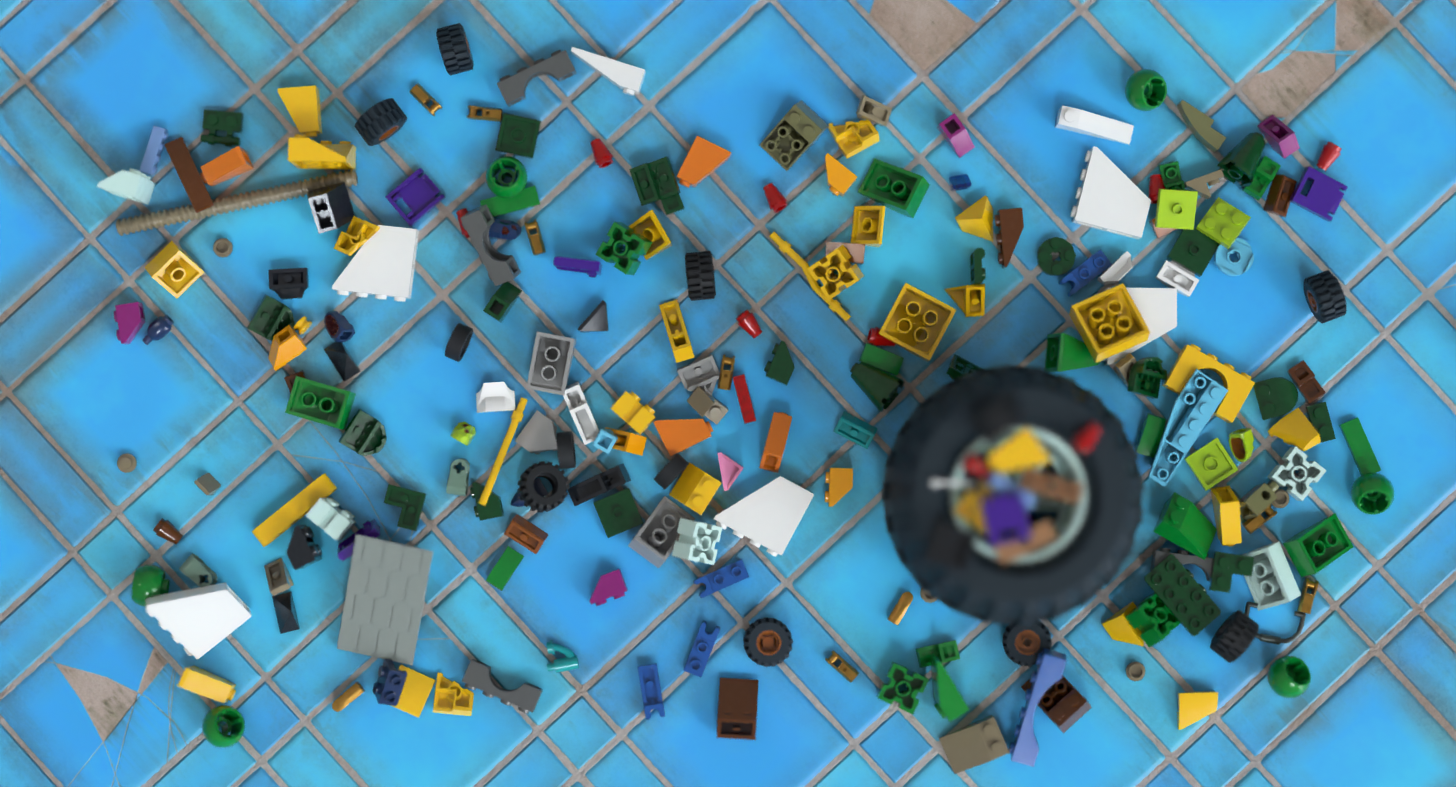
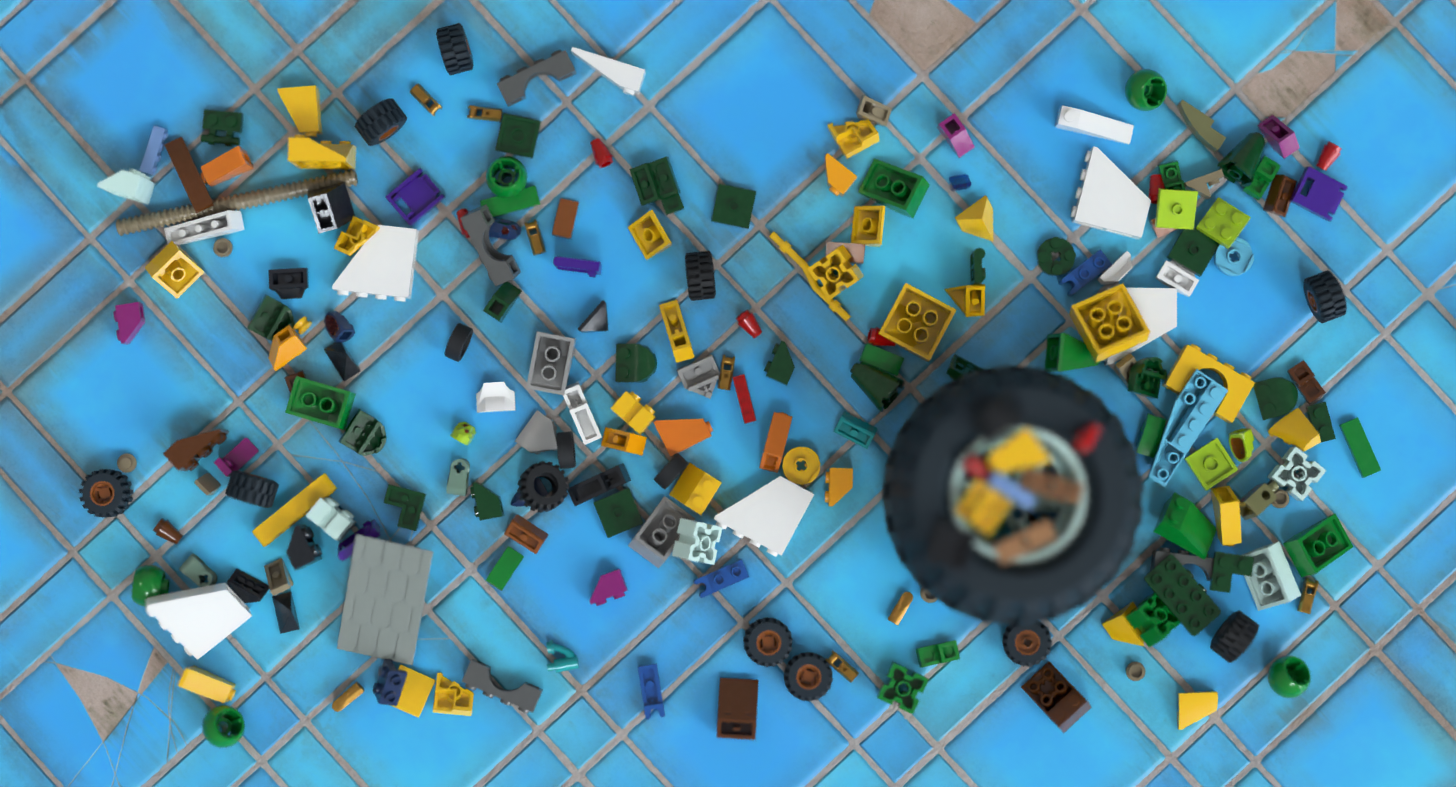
(106, 493): none -> black wheel
(158, 329): dark blue plant -> none
(188, 451): none -> reddish brown slope
(205, 228): none -> white slope
(237, 457): none -> magenta bracket
(247, 587): none -> black slope
(252, 489): none -> black wheel
(516, 417): yellow bar -> none
(565, 218): none -> dark orange slope
(605, 440): medium azure slope -> none
(613, 250): green brick -> none
(634, 363): none -> dark green slope
(701, 162): orange slope -> none
(701, 650): blue plate -> none
(707, 405): dark tan slope -> none
(729, 470): bright pink slope -> none
(733, 206): none -> dark green plate
(774, 197): red cone -> none
(790, 467): none -> yellow plate
(794, 135): olive slope -> none
(808, 676): none -> black wheel
(948, 699): green slope -> none
(972, 483): hinge -> none
(974, 744): dark tan slope -> none
(1005, 514): dark purple container -> none
(1010, 228): reddish brown slope -> none
(1049, 670): arch -> none
(1254, 523): pearl gold bar -> none
(1274, 639): pearl dark grey piece -> none
(1372, 493): green wheel -> none

